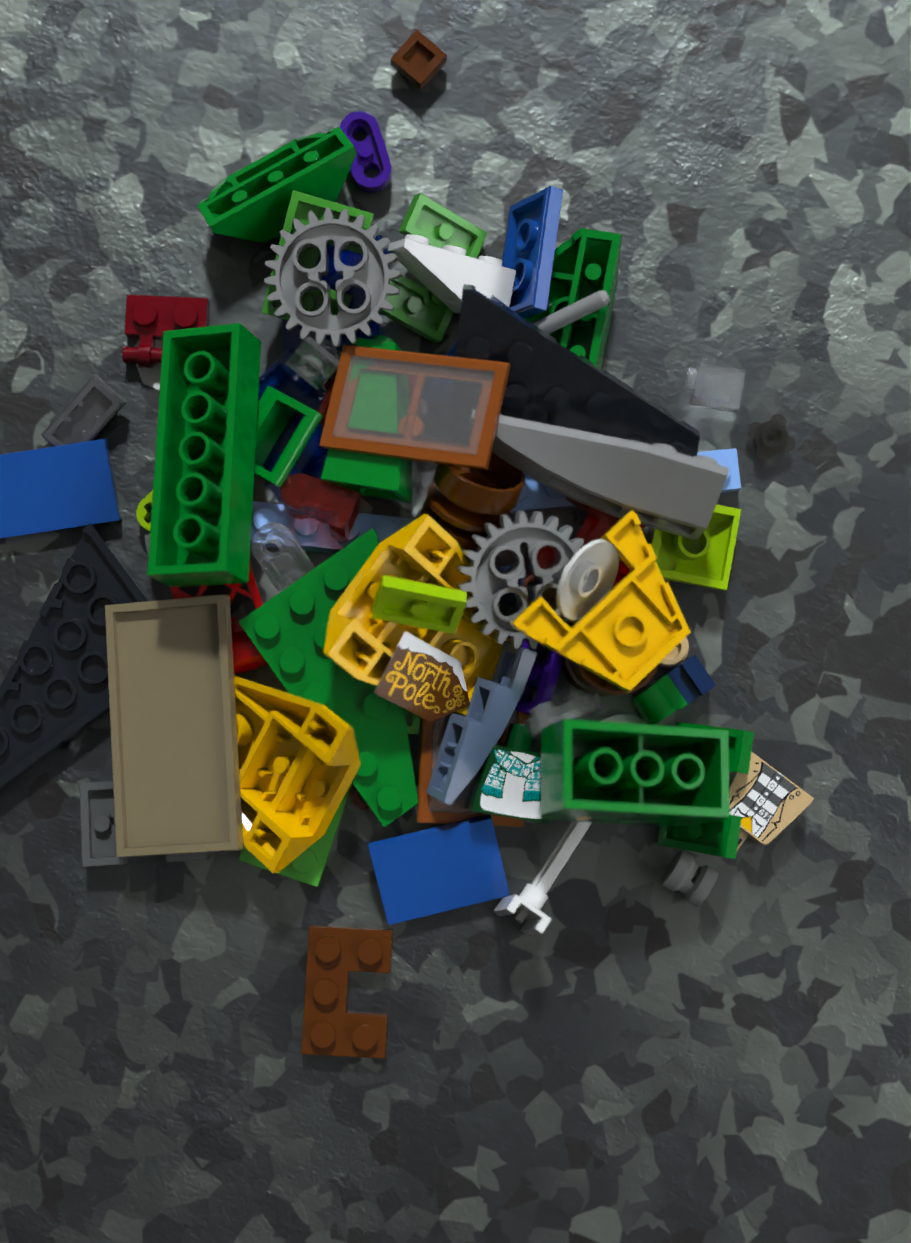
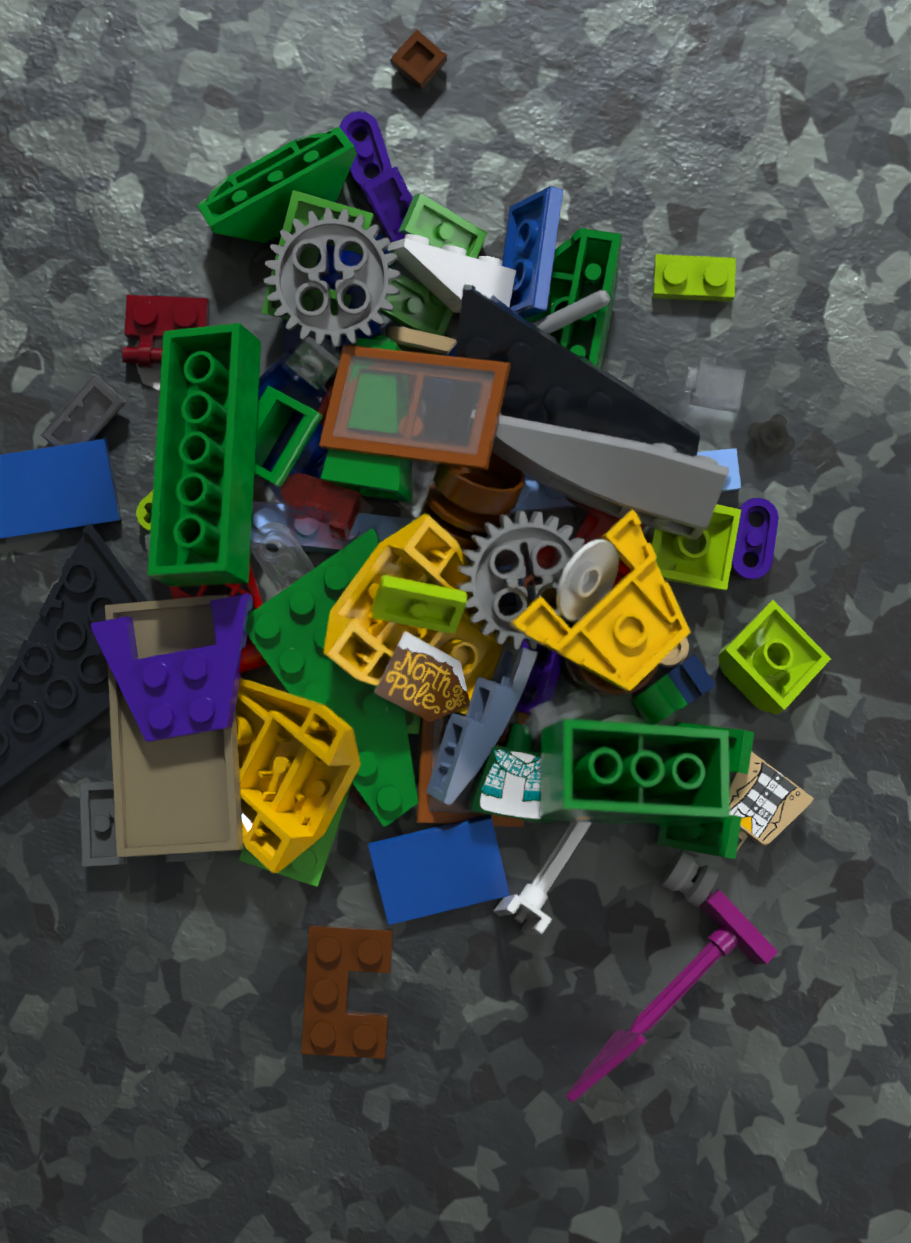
(182, 689): none -> dark purple wing
(388, 201): none -> dark purple plate
(419, 341): none -> tan tile
(694, 277): none -> lime plate
(732, 931): none -> magenta piece
(755, 540): none -> dark purple plate
(771, 659): none -> lime slope

